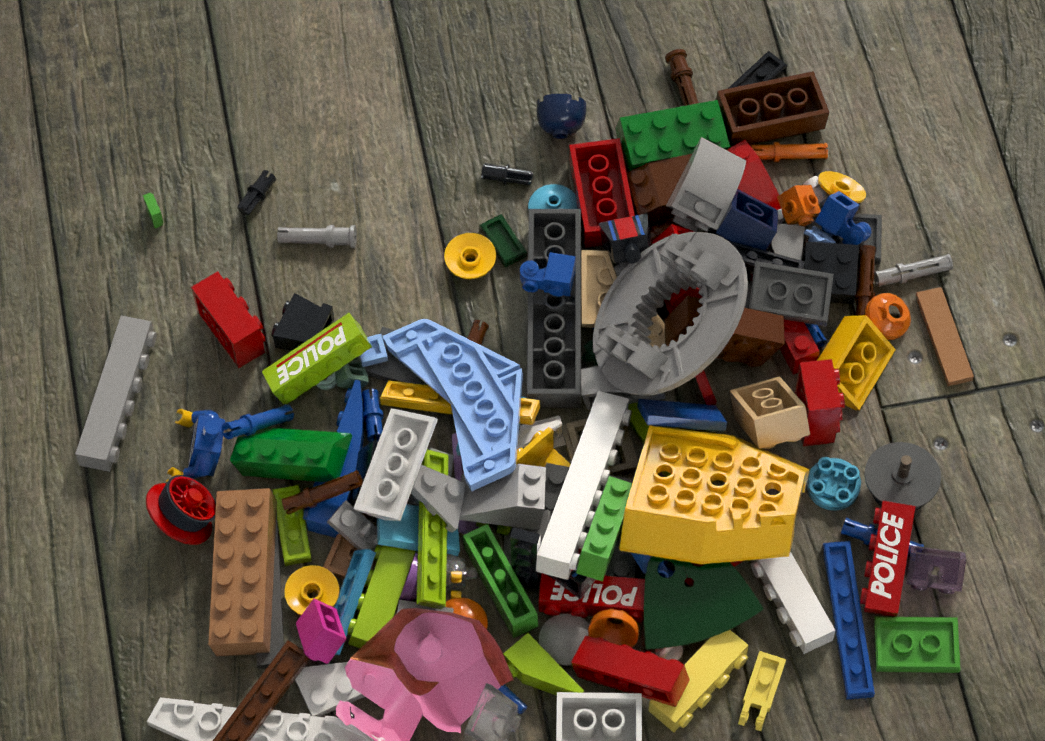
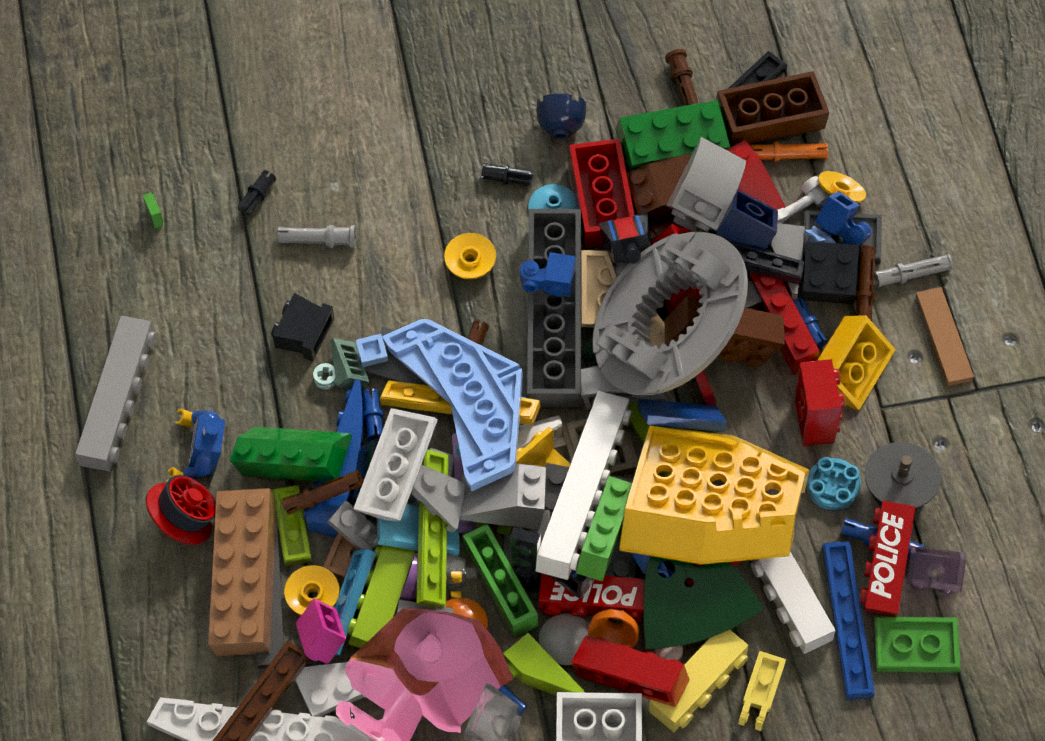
(229, 319): red brick -> none
(250, 423): blue pin -> none
(316, 359): lime brick -> none
(506, 243): dark green tile -> none
(770, 413): tan brick -> none
(791, 292): dark grey tile -> none
(799, 205): orange brick -> none
(878, 312): orange piece -> none

